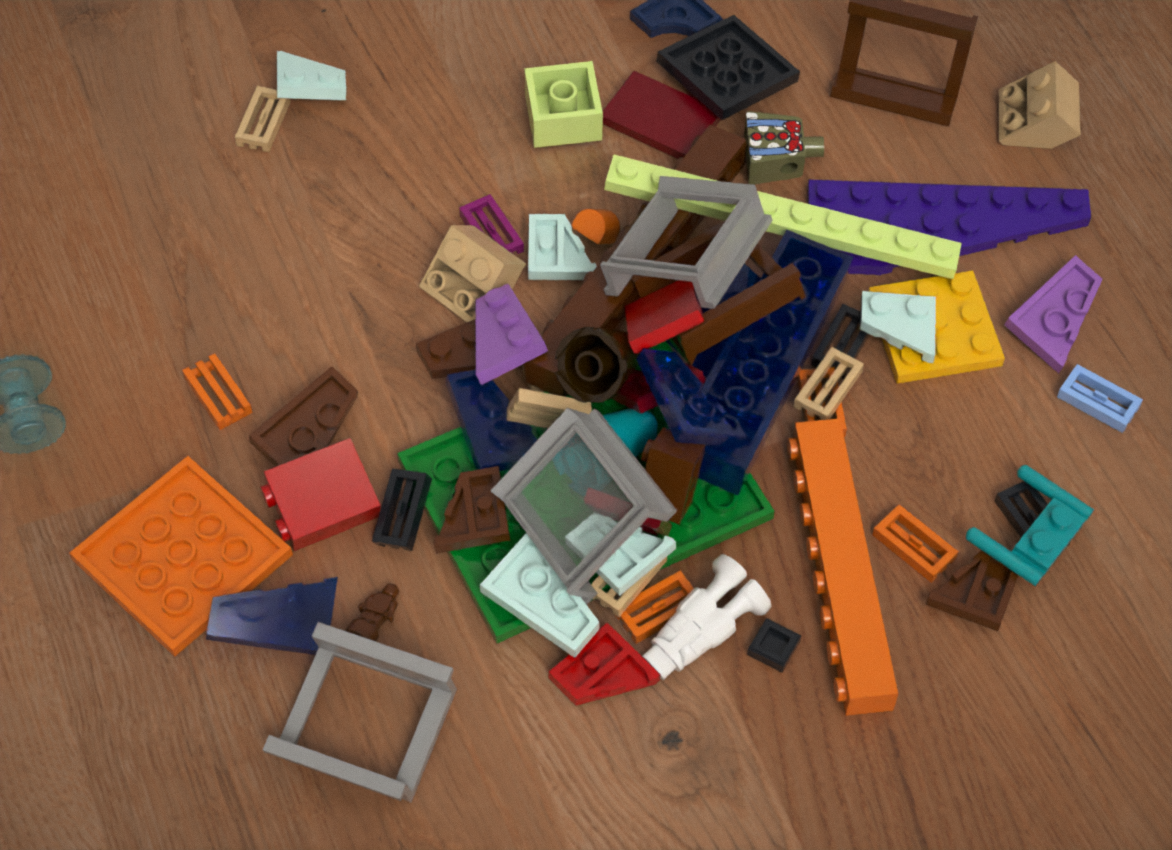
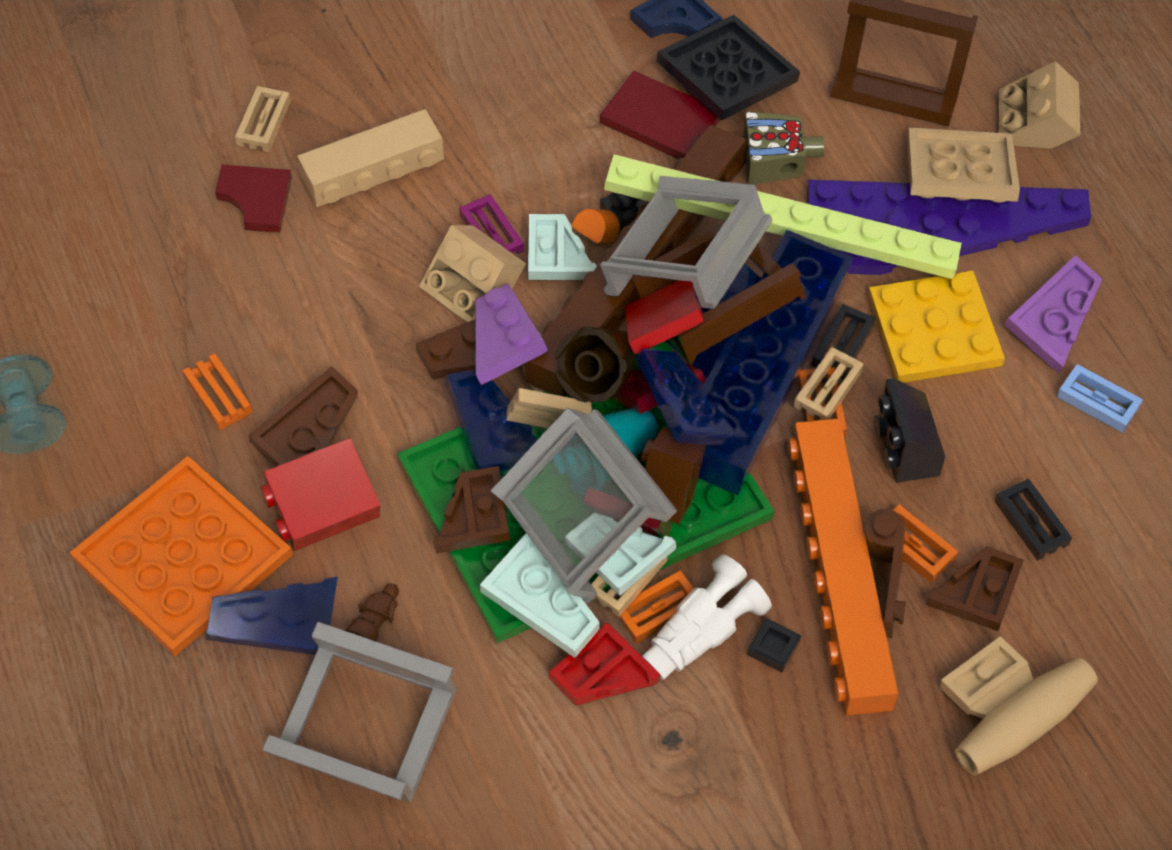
(257, 193): none -> dark red tile
(308, 79): light aqua wing -> none
(371, 158): none -> tan brick
(408, 510): black tile -> none
(563, 104): yellowish green brick -> none
(622, 206): none -> black tile
(886, 544): none -> reddish brown door
(901, 320): light aqua wing -> none
(908, 433): none -> black slope
(962, 165): none -> tan plate
(1013, 705): none -> tan plate
(1045, 537): teal plate -> none

